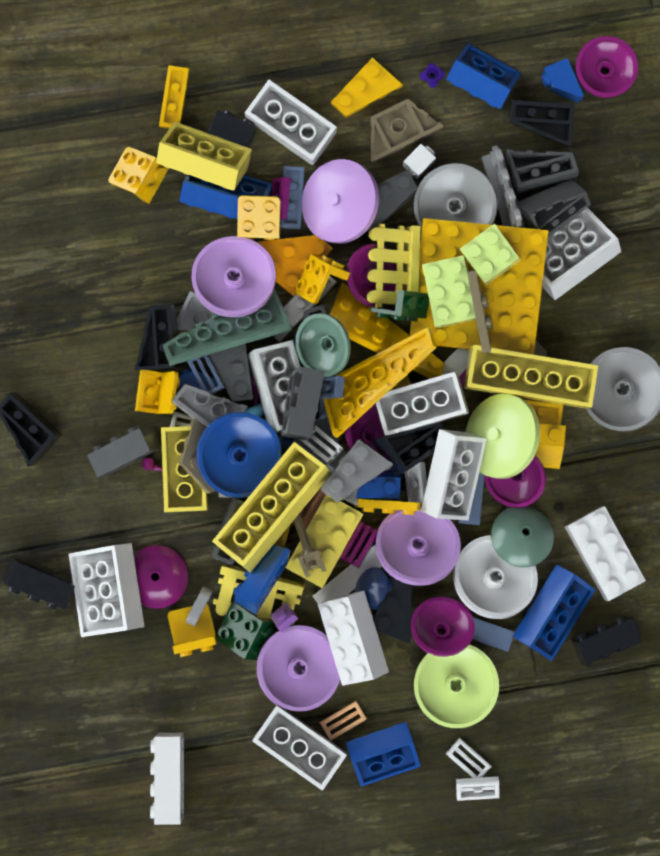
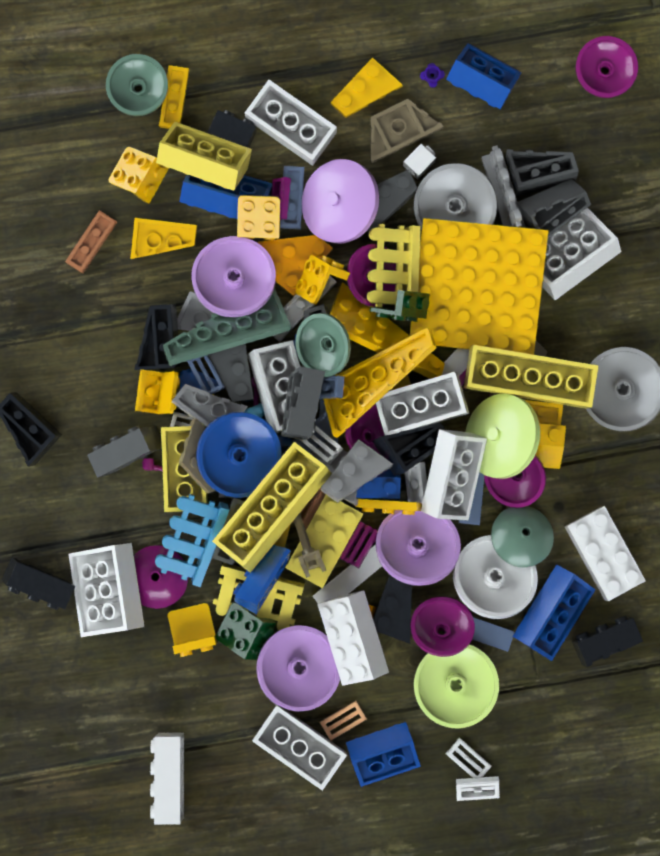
(91, 242): none -> nougat tile
(132, 72): none -> sand green dish
(157, 237): none -> yellow wing
(199, 606): light grey beam -> none
(200, 530): none -> dark azure fence
(284, 617): medium lavender plate -> none
(376, 586): dark blue dish -> none
(449, 291): yellowish green brick -> none
(480, 303): dark tan wing -> none
(490, 254): yellowish green brick -> none
(544, 119): black wedge -> none
(562, 80): blue slope -> none

